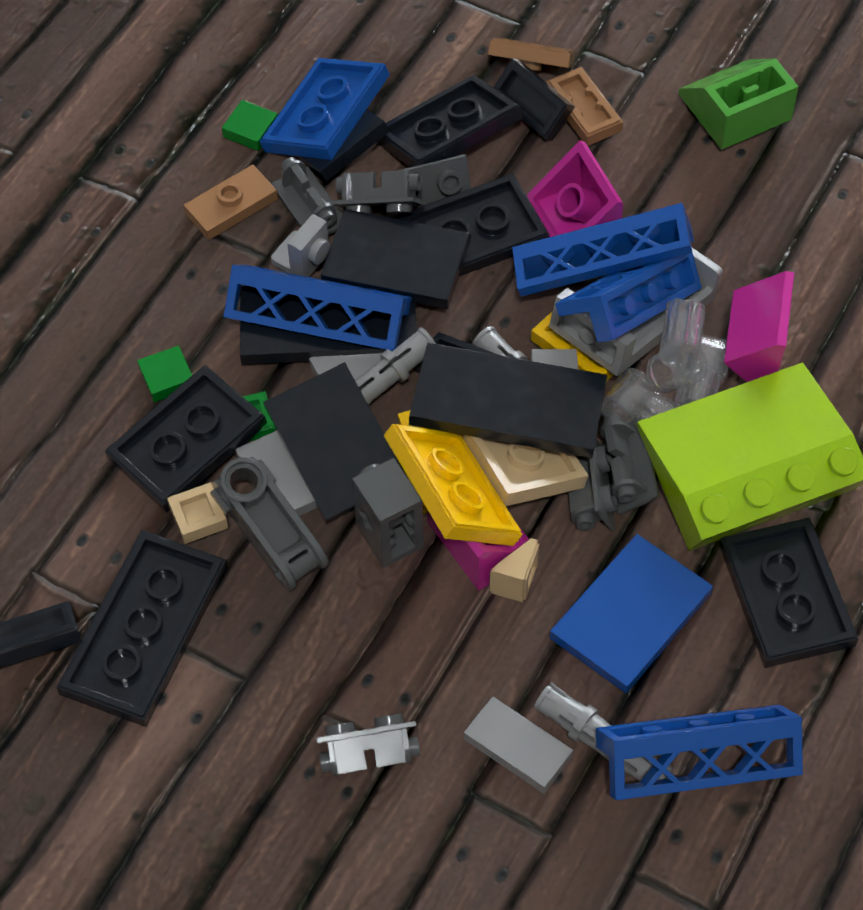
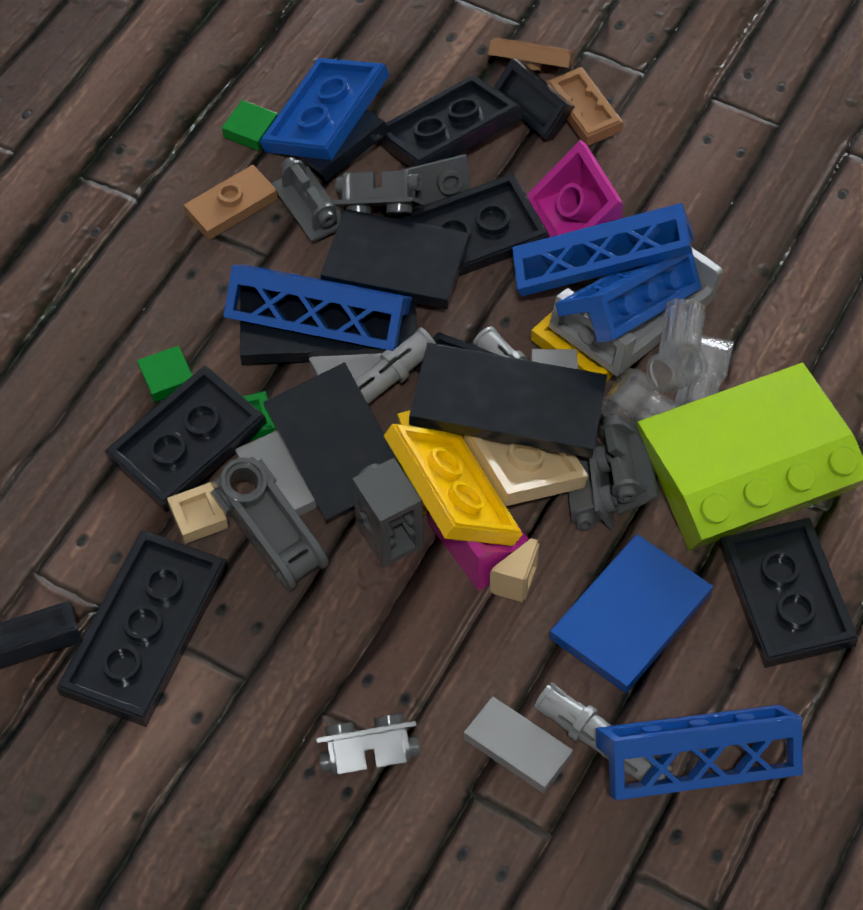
(303, 248): light grey bracket -> none
(742, 100): bright green slope -> none
(759, 326): dark pink slope -> none

